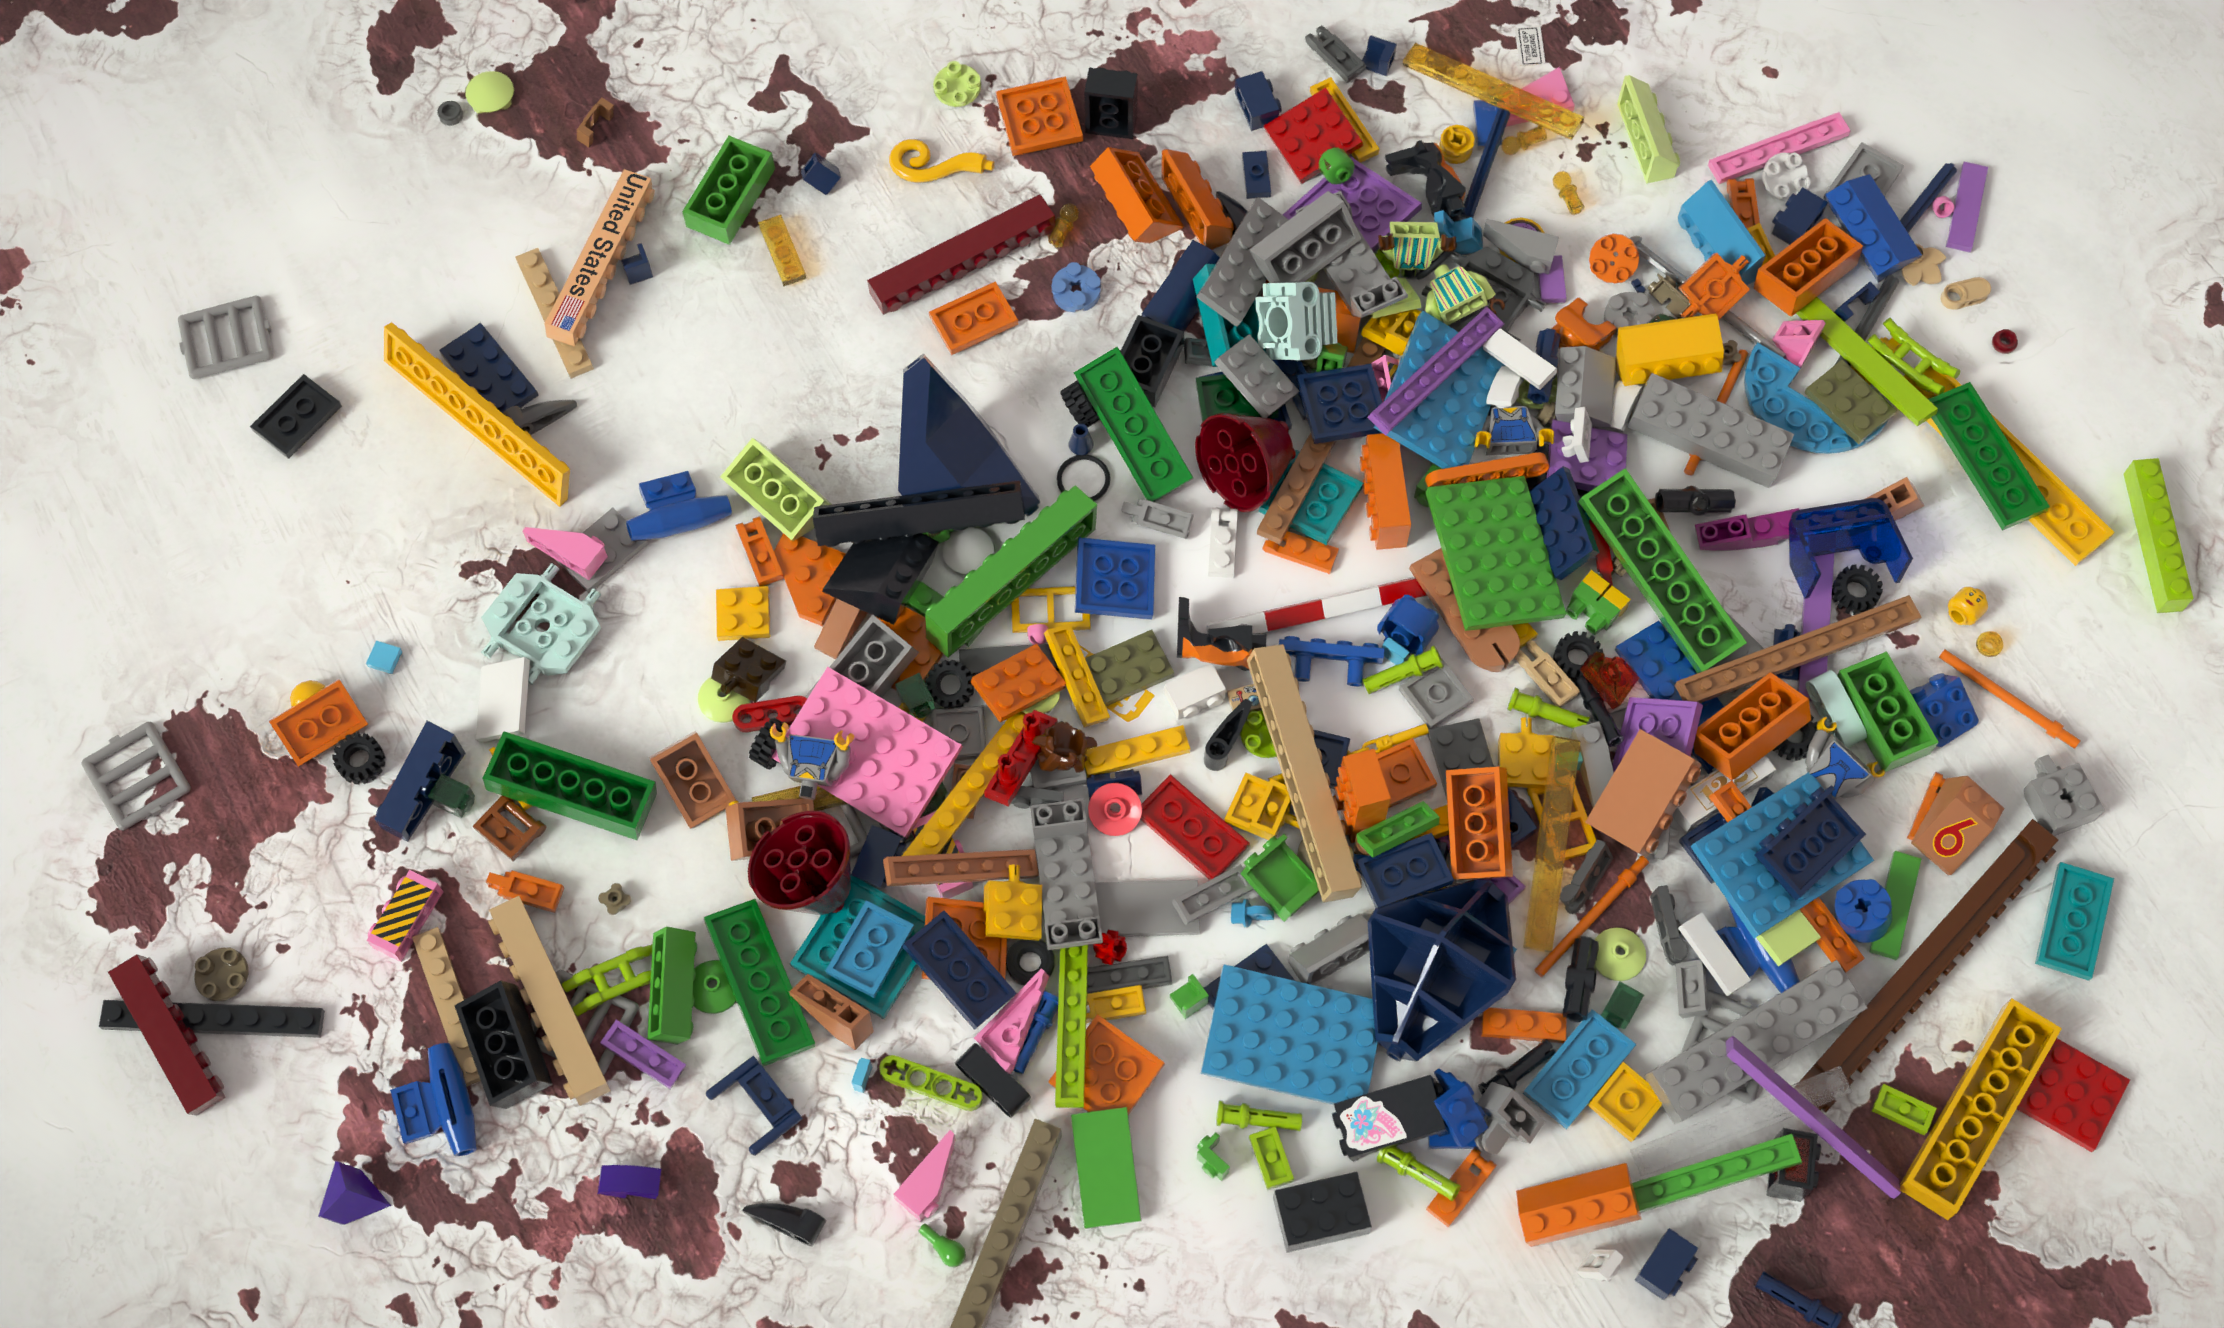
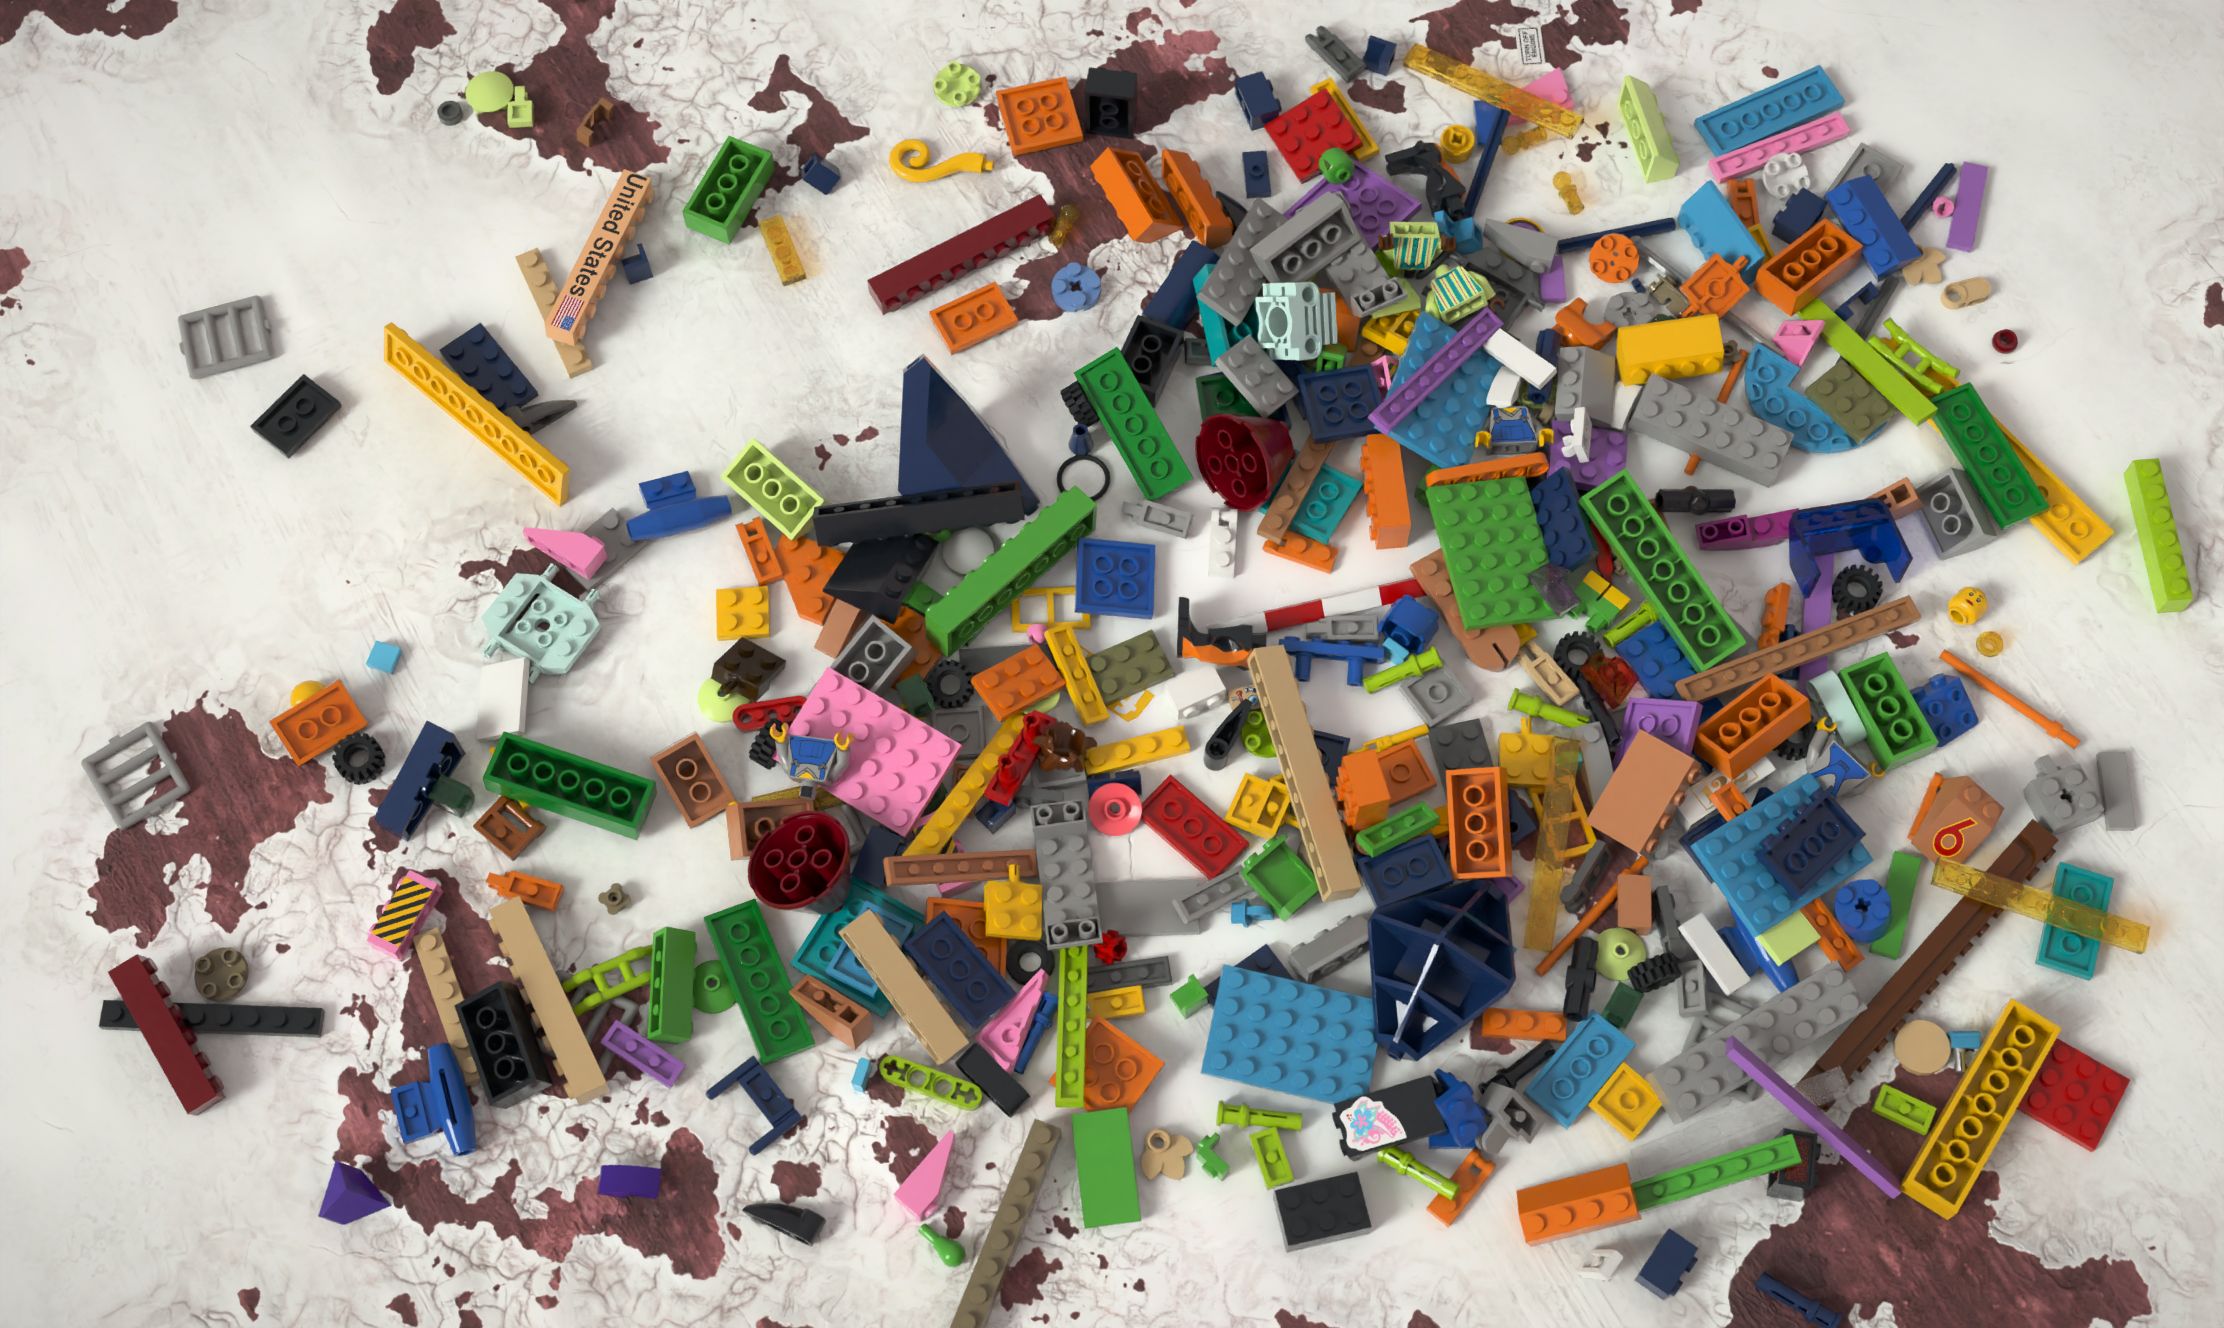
(521, 110): none -> yellowish green plate
(904, 987): none -> tan brick
(995, 815): none -> dark blue panel
(1167, 1158): none -> tan plate
(1345, 628): none -> light grey hinge
(1552, 585): none -> slope
(1630, 625): none -> lime pin
(1634, 902): none -> nougat panel
(1641, 230): none -> dark blue axle
(1654, 973): none -> black tyre
(1769, 111): none -> dark azure plate
(1774, 615): none -> orange hinge
(1921, 1047): none -> tan tile
(1954, 515): none -> light grey slope
(1959, 1042): none -> dark azure piece
(2040, 905): none -> clear yellow plate
(2116, 791): none -> light grey tile

